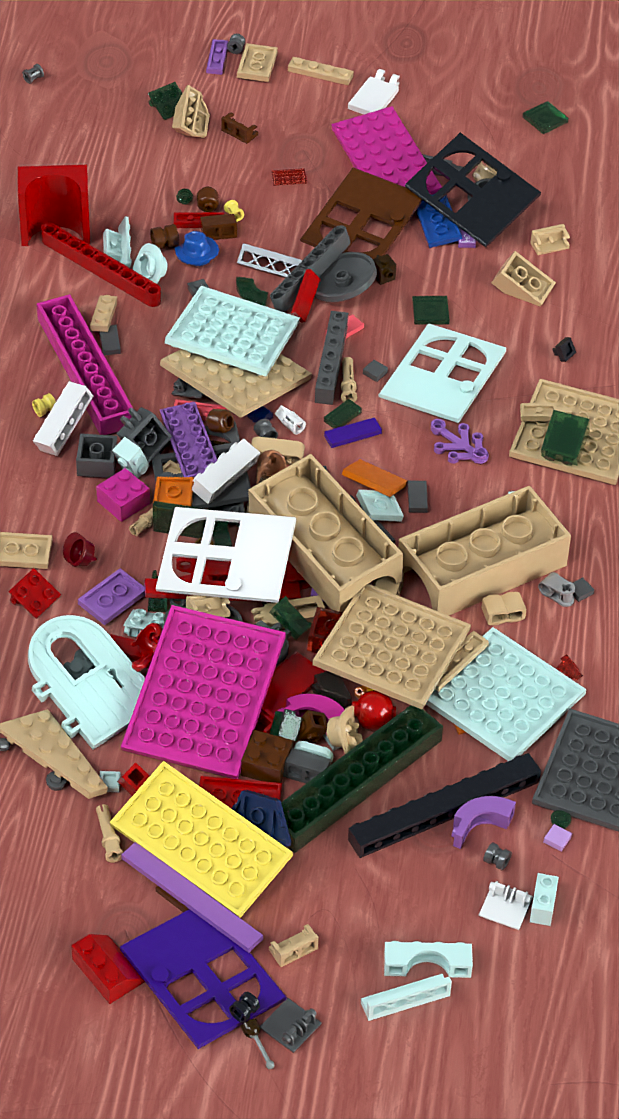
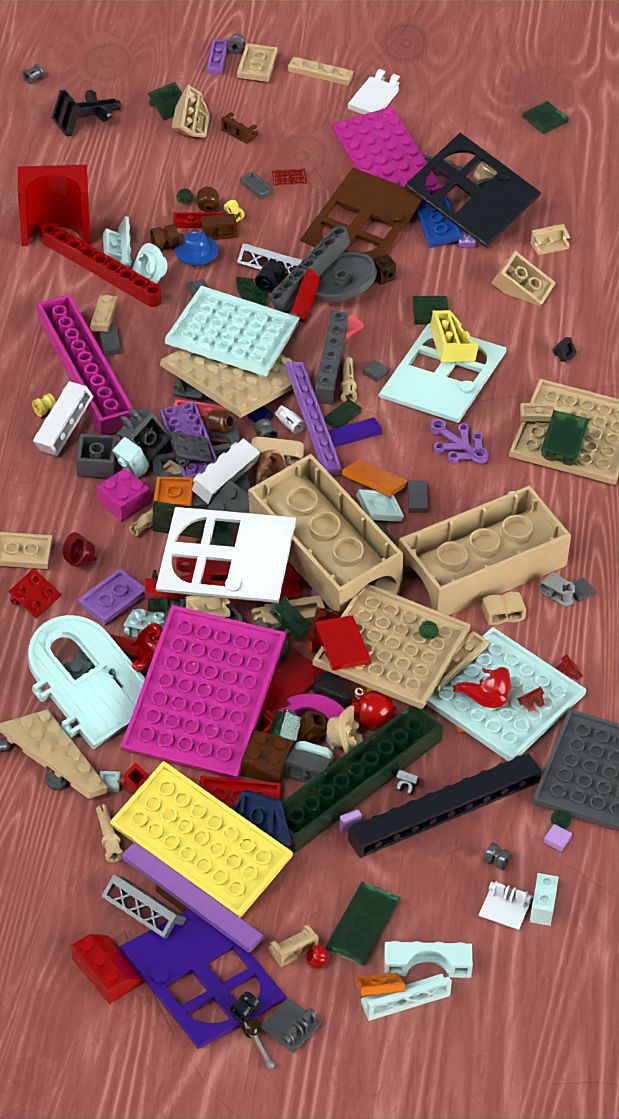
(68, 111): none -> black piece
(148, 901): none -> fence
(190, 447): none -> dark grey hinge
(231, 499): none -> dark grey plate
(256, 185): none -> dark grey tile
(269, 276): none -> black wheel
(313, 417): none -> medium lavender tile
(317, 956): none -> red piece
(342, 642): none -> red tile
(348, 820): none -> lavender tile
(363, 923): none -> clear green tile
(379, 984): none -> orange tile
(409, 779): none -> tile
(428, 630): none -> clear green plate
(450, 339): none -> light yellow wedge
(479, 811): medium lavender arch -> none
(491, 691): none -> red piece
(531, 697): none -> clear red tile

